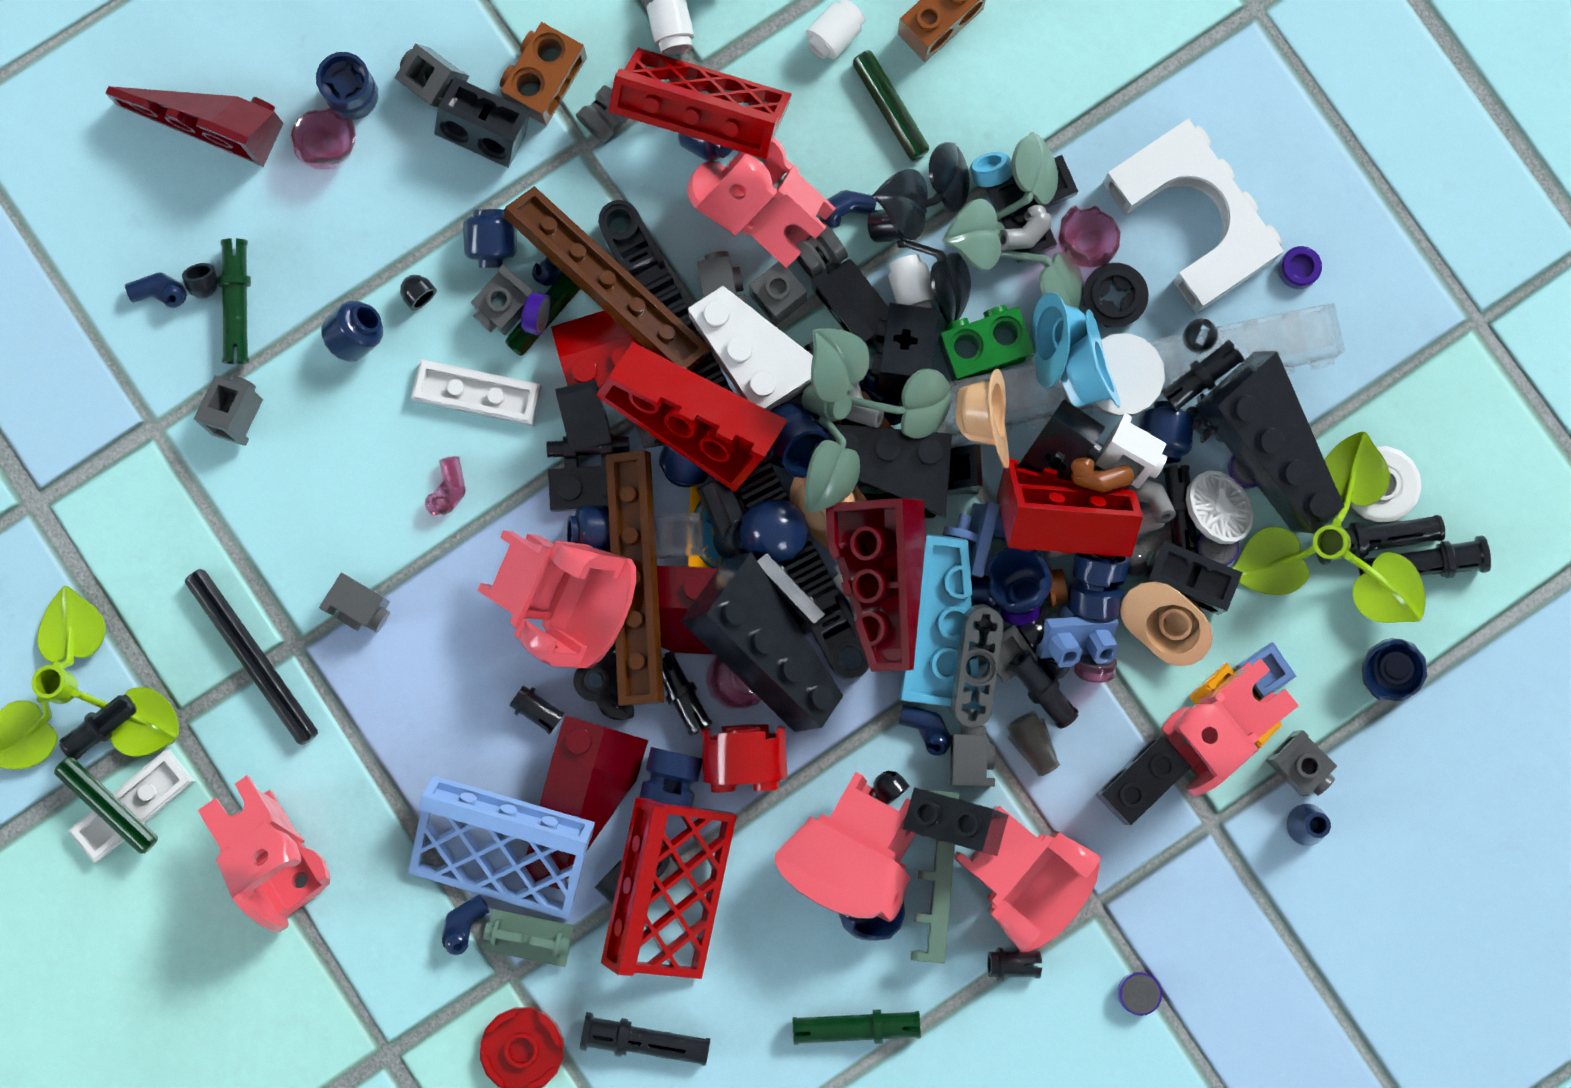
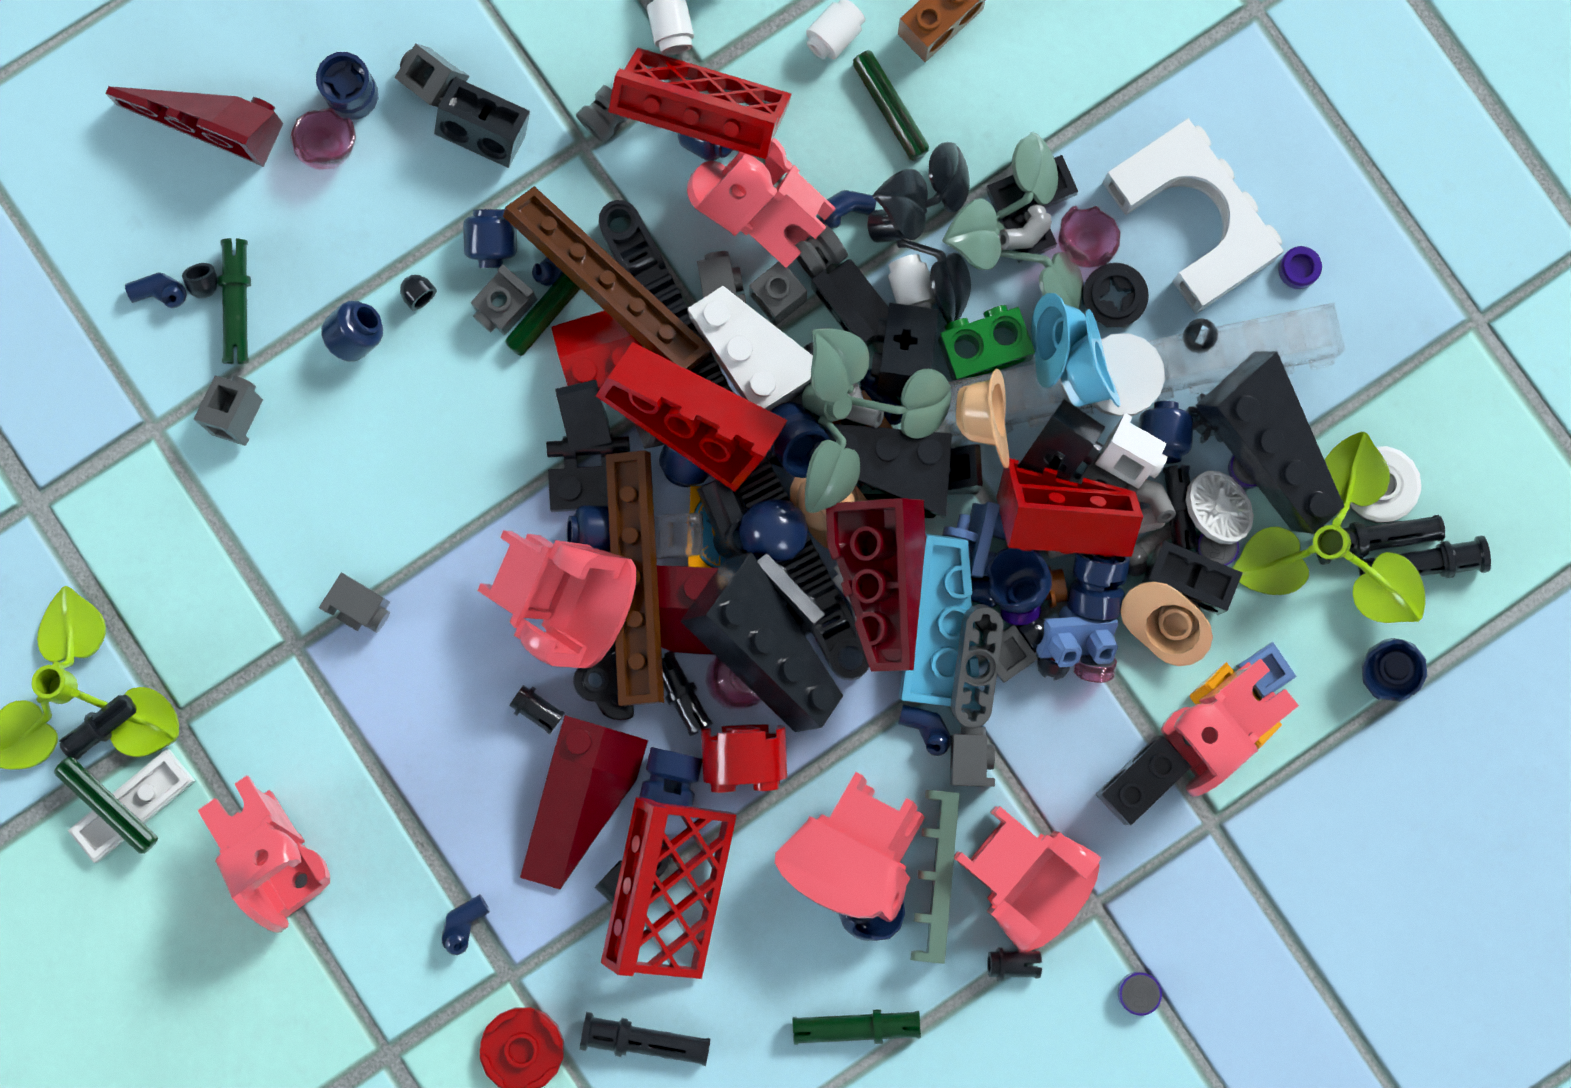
(251, 656): black axle -> none
(450, 491): clear pink arm -> none
(476, 392): white tile -> none
(500, 815): light blue fence -> none
(528, 937): sand green hinge -> none
(536, 313): dark purple tile -> none
(552, 76): dark orange brick -> none
(889, 786): black hinge -> none
(955, 821): black brick -> none
(991, 169): medium azure tile -> none
(1033, 742): clear smoke cone -> none
(1043, 689): black pin -> none
(1100, 481): dark orange arm -> none
(1202, 375): black pin -> none
(1288, 759): dark grey brick -> none
(1299, 824): dark blue cone -> none

